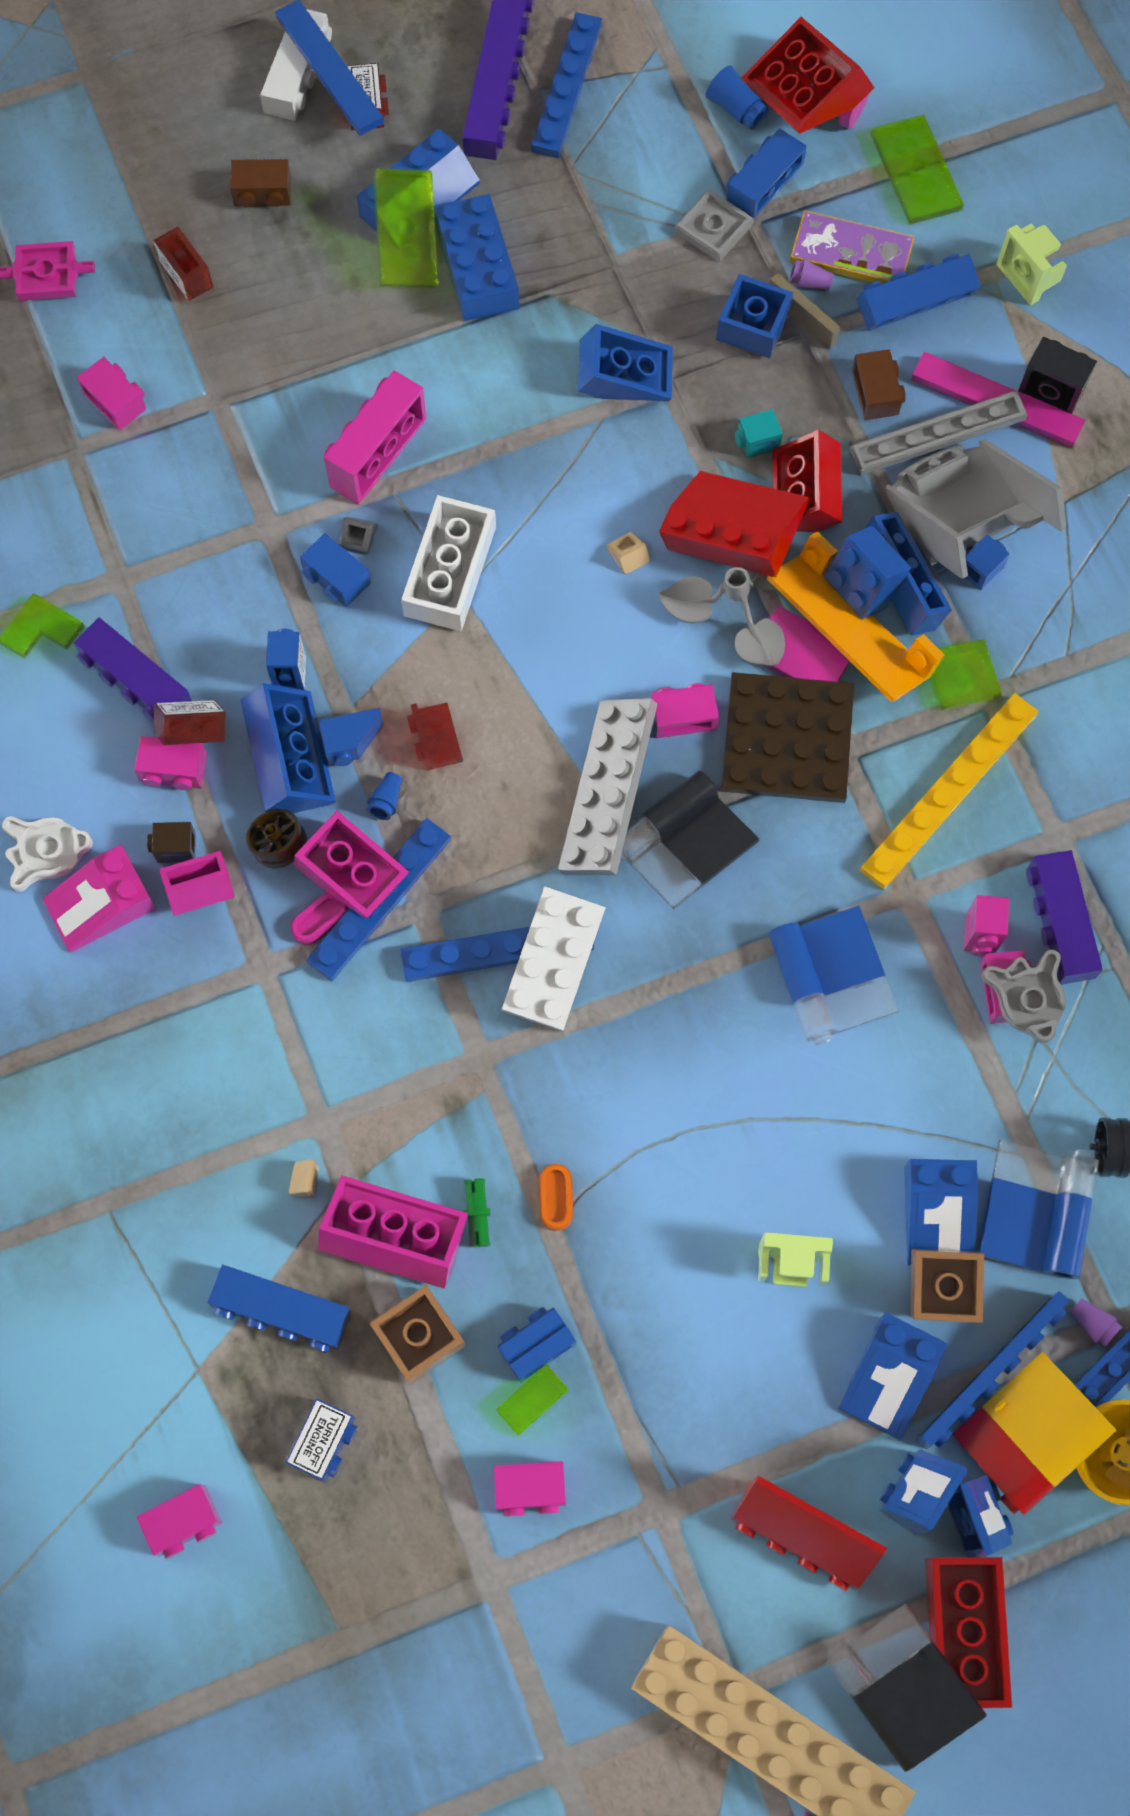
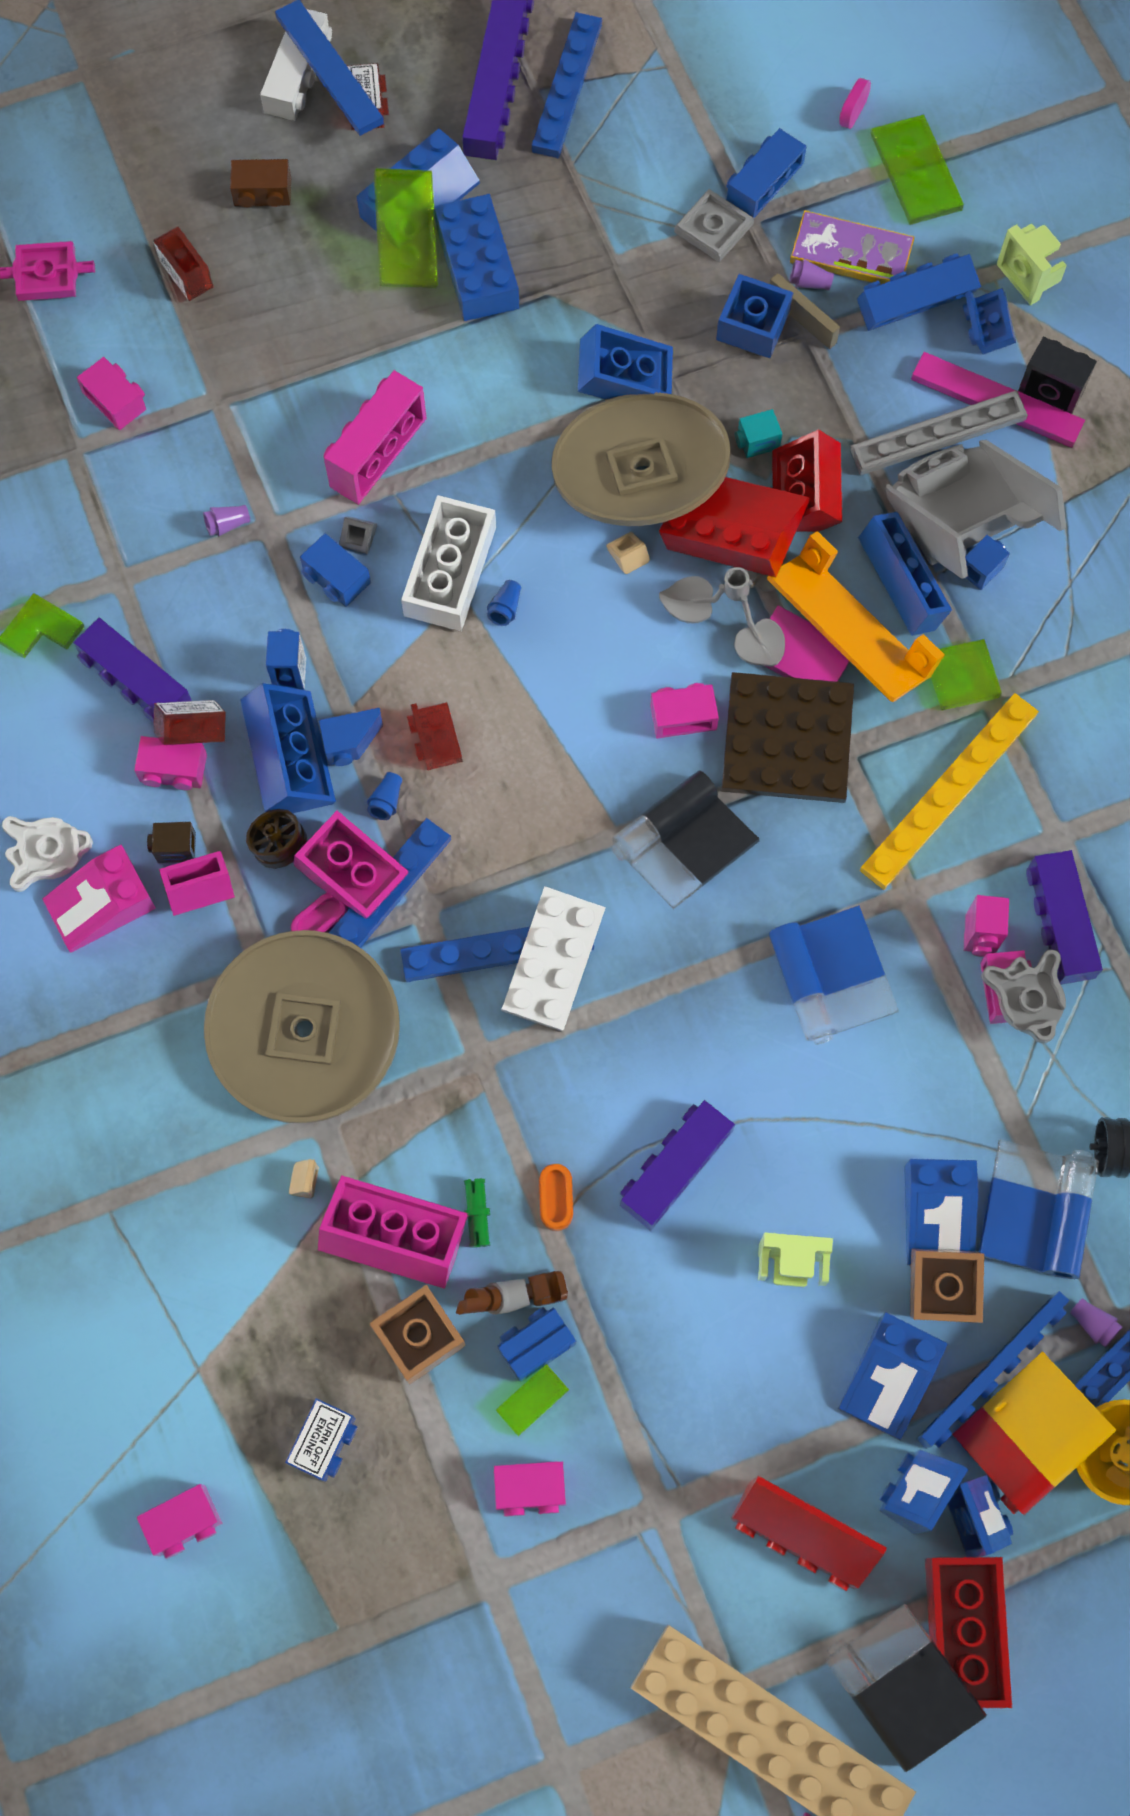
(224, 519): none -> medium lavender cone
(279, 1307): blue brick -> none
(292, 981): none -> dark tan dish
(504, 604): none -> blue cone
(515, 1294): none -> reddish brown piece
(608, 787): light grey plate -> none
(665, 432): none -> dark tan dish
(676, 1165): none -> dark purple brick
(736, 98): blue plant -> none
(807, 78): red slope -> none
(867, 572): blue brick -> none
(878, 384): reddish brown piece -> none
(989, 321): none -> blue bracket

